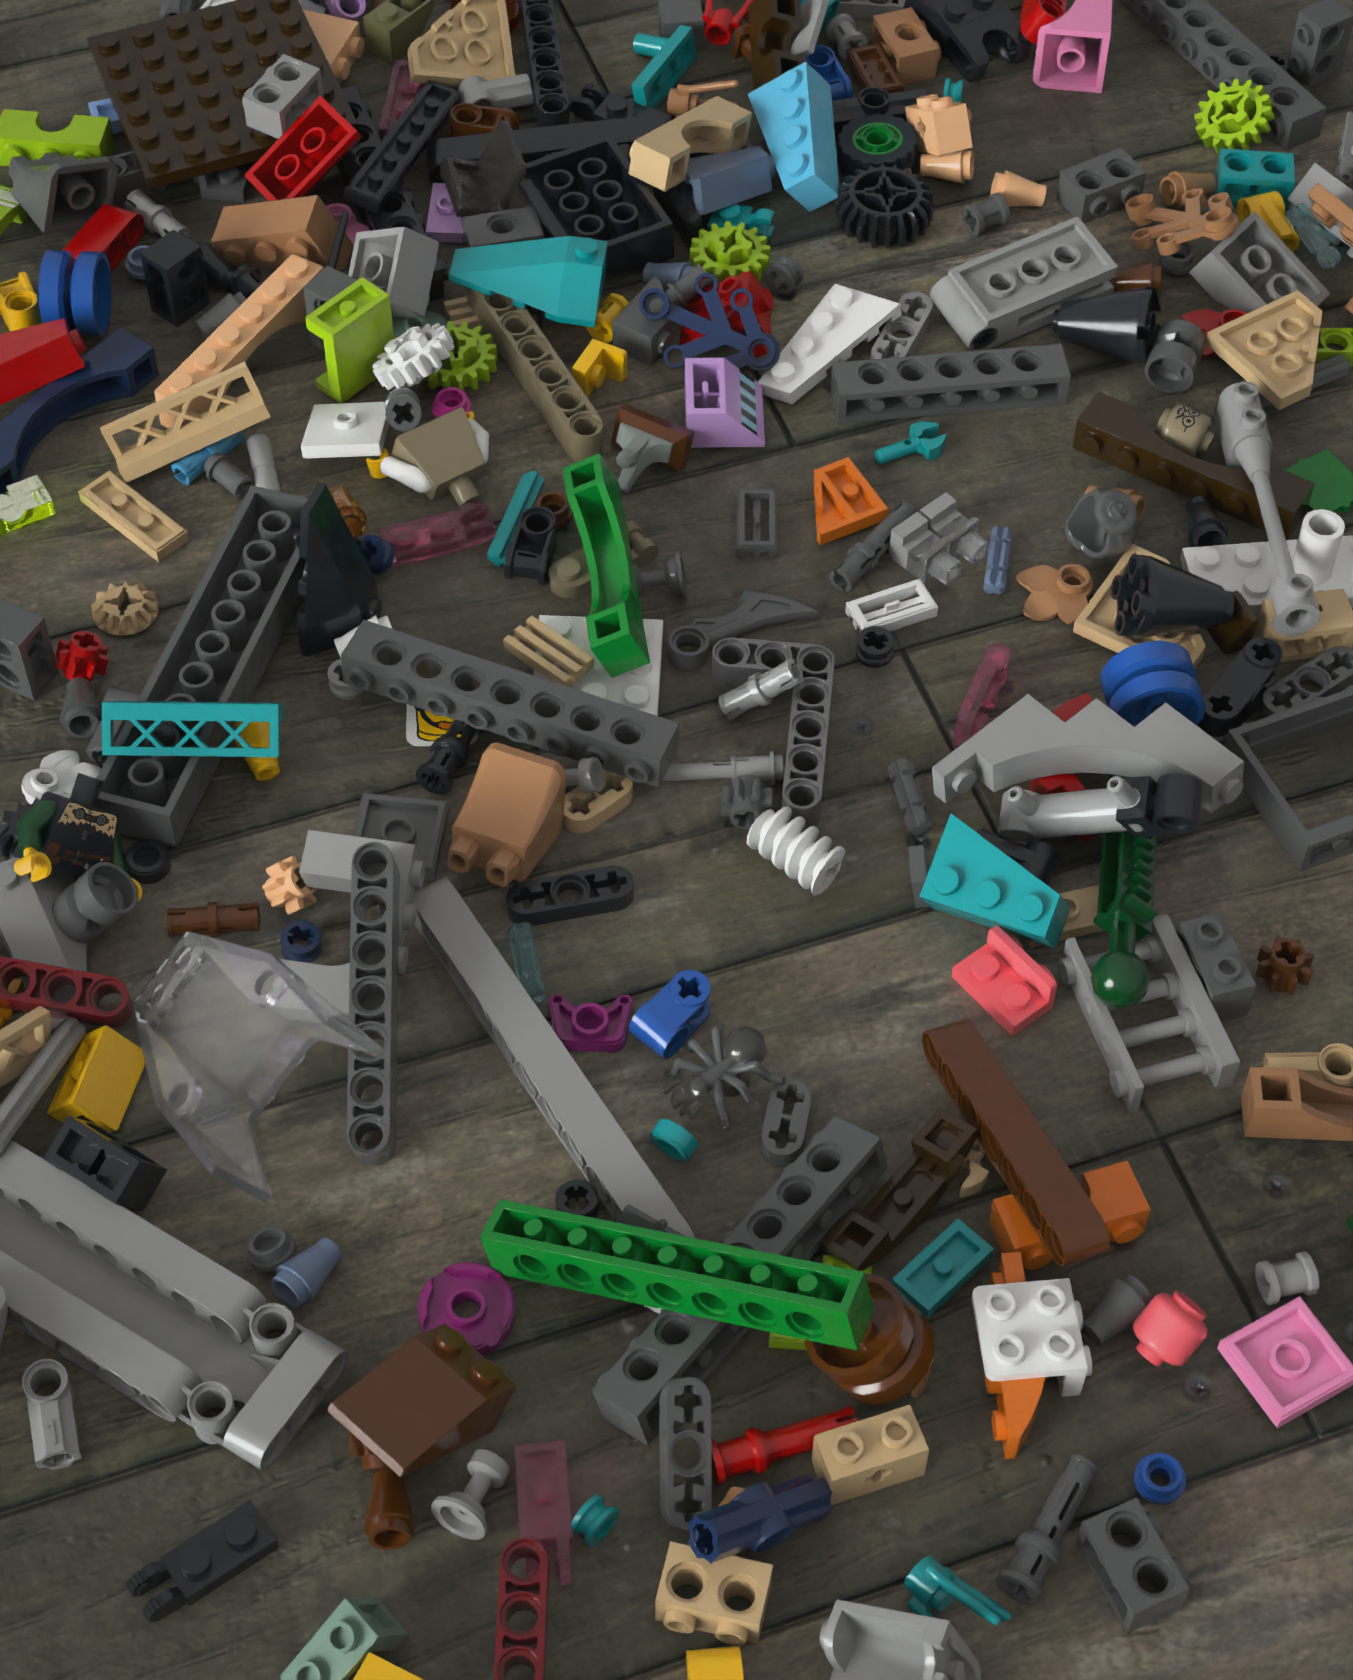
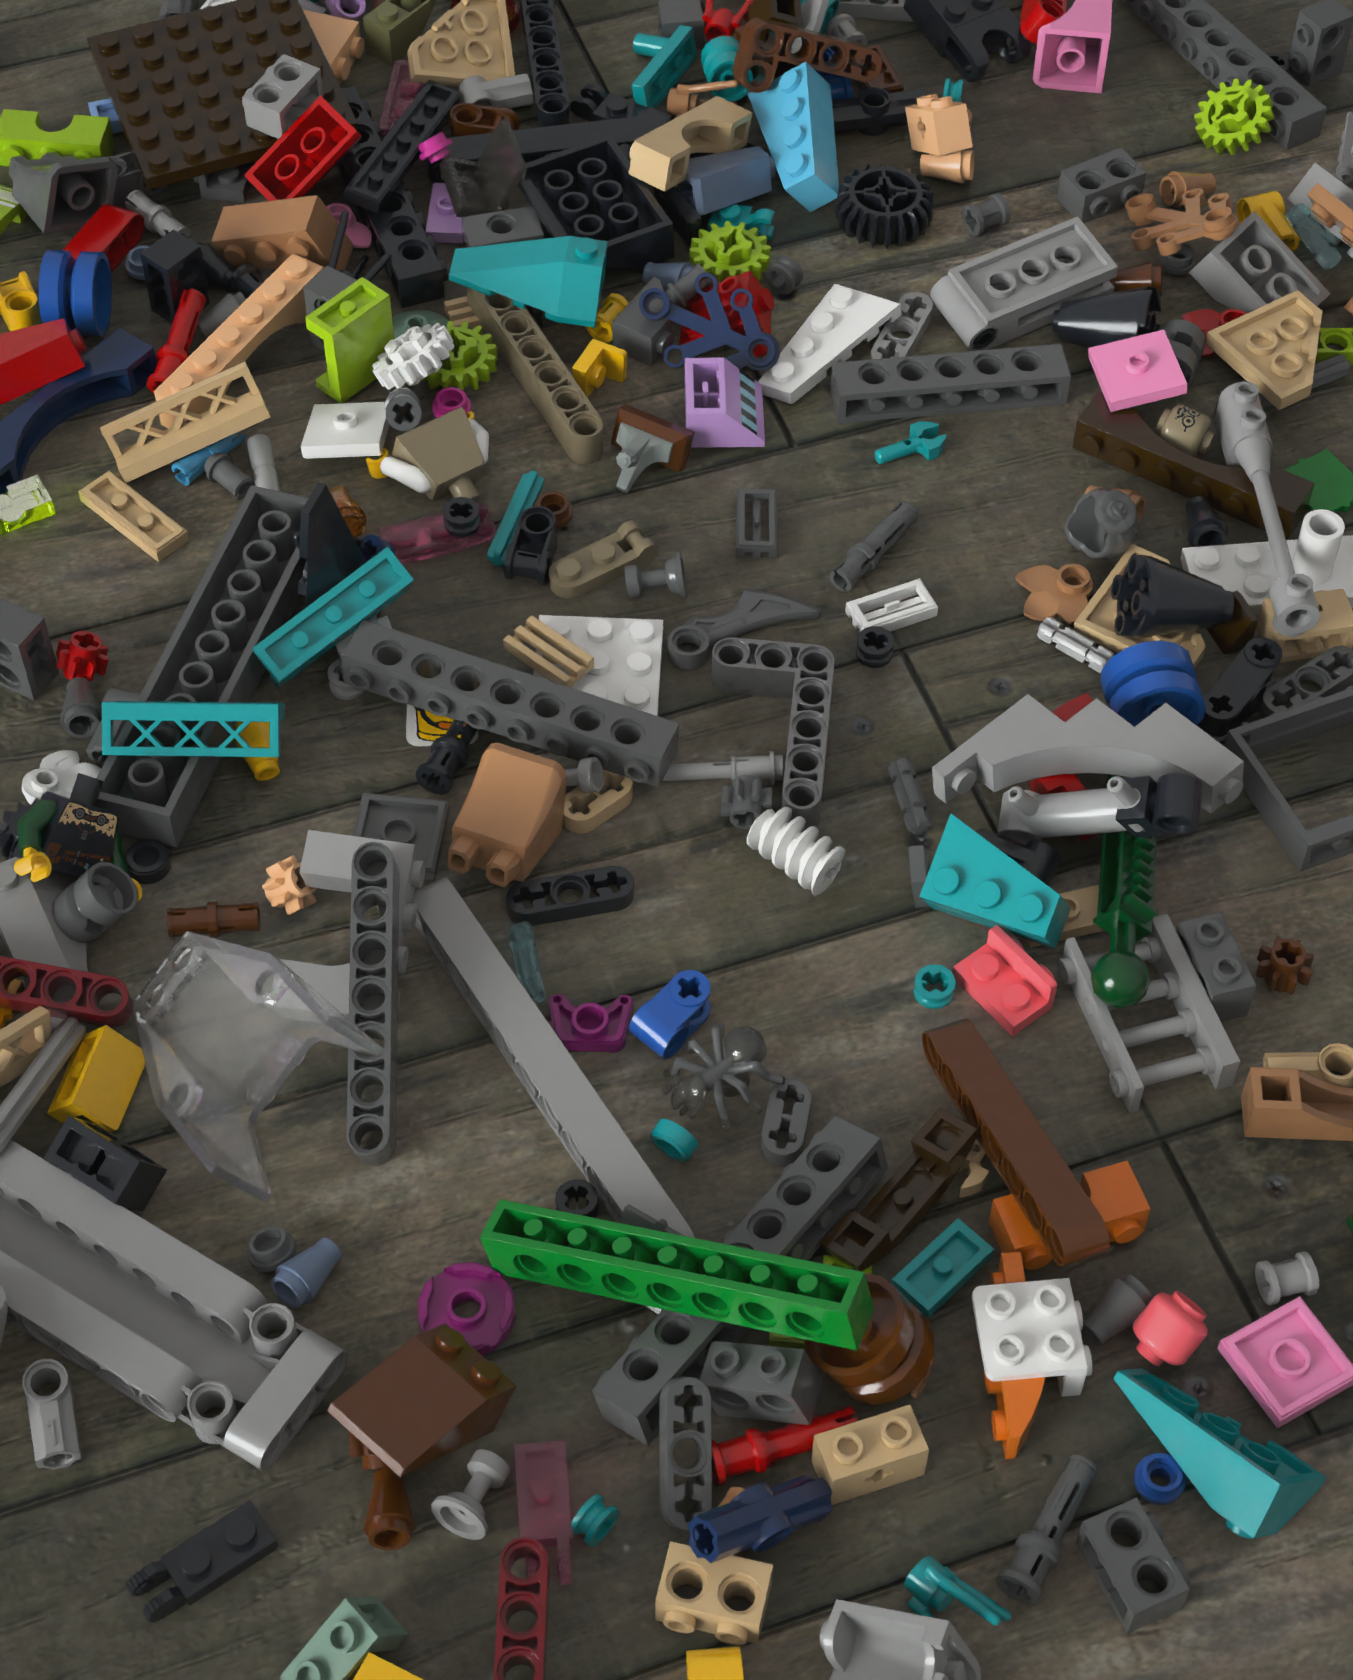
(137, 617): tan gear -> none
(180, 337): none -> red pin
(306, 931): dark blue bush -> none
(333, 617): none -> teal fence
(399, 264): light grey slope -> none
(435, 148): none -> dark pink plate
(461, 525): none -> black bush
(615, 612): green arch -> none
(718, 63): none -> teal wheel
(761, 689): light grey pin -> none
(761, 1382): none -> dark grey brick
(812, 50): none -> reddish brown beam
(844, 501): orange wing -> none
(876, 141): black wheel -> none
(906, 45): medium nougat brick -> none
(934, 974): none -> teal bush
(935, 540): clear hips -> none
(982, 693): clear pink hinge -> none
(998, 560): sand blue axle -> none
(1018, 190): light nougat cone -> none
(1074, 644): none -> light grey axle
(1137, 370): none -> bright pink plate
(1237, 1477): none -> teal wedge
(1253, 173): teal brick -> none

